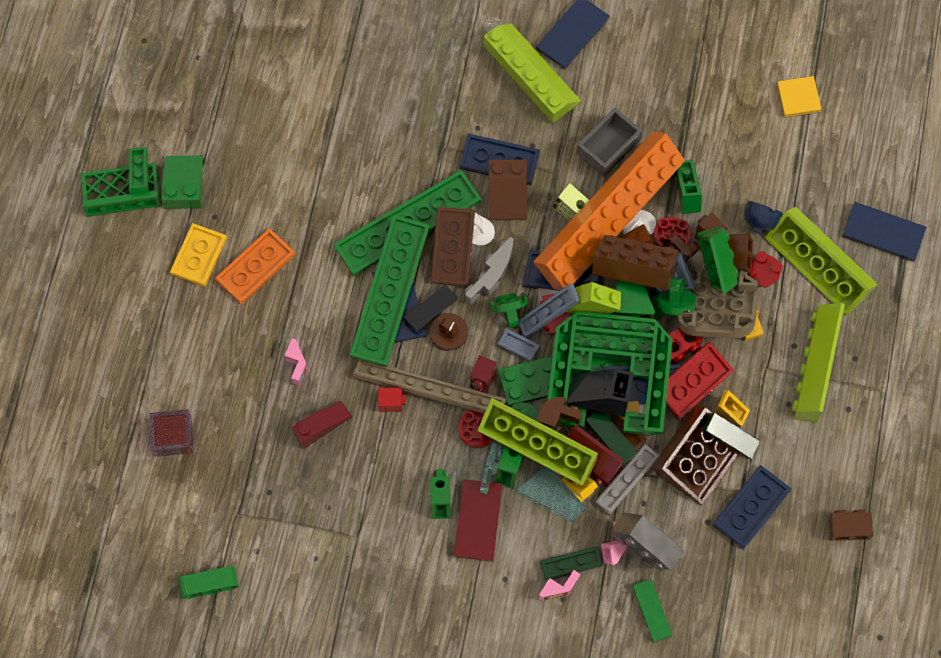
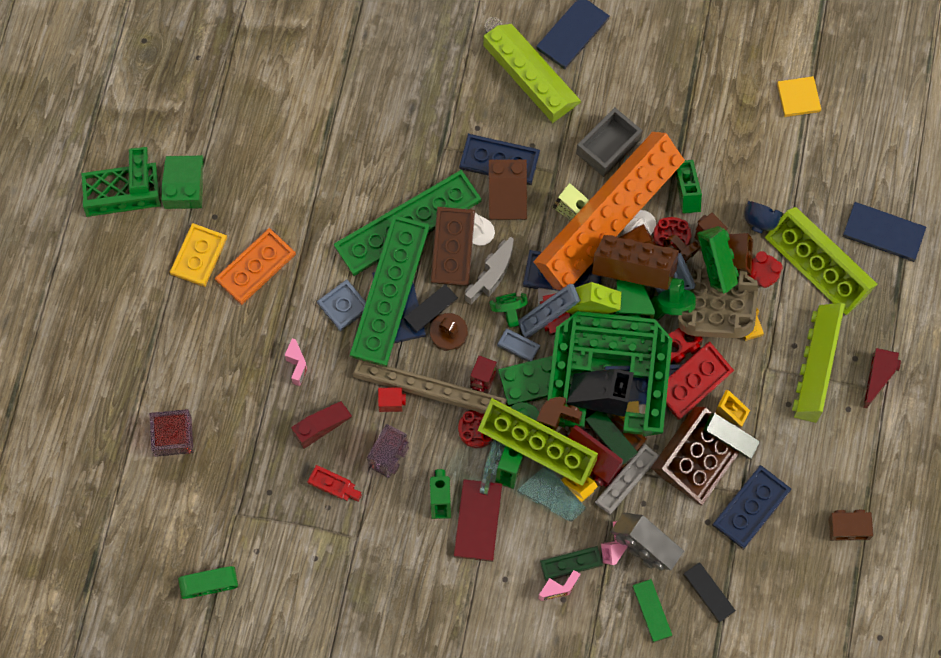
(333, 484): none -> red hinge
(342, 305): none -> sand blue tile
(387, 451): none -> piece
(709, 592): none -> black tile
(882, 368): none -> dark red slope

